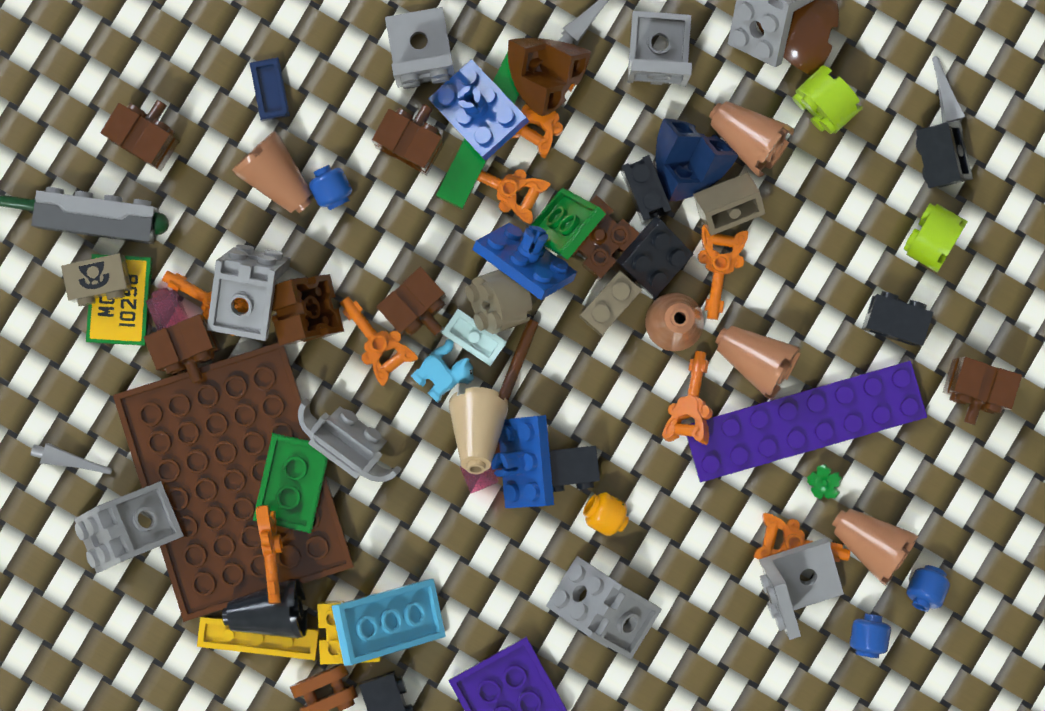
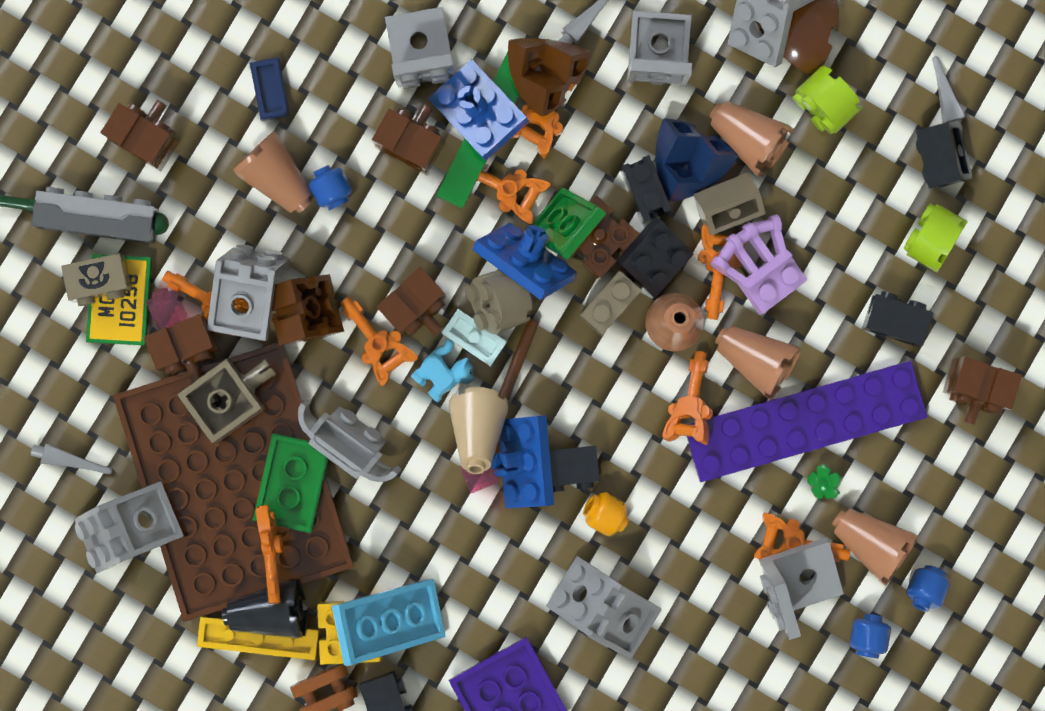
(225, 381): none -> dark tan brick
(773, 279): none -> lavender plate

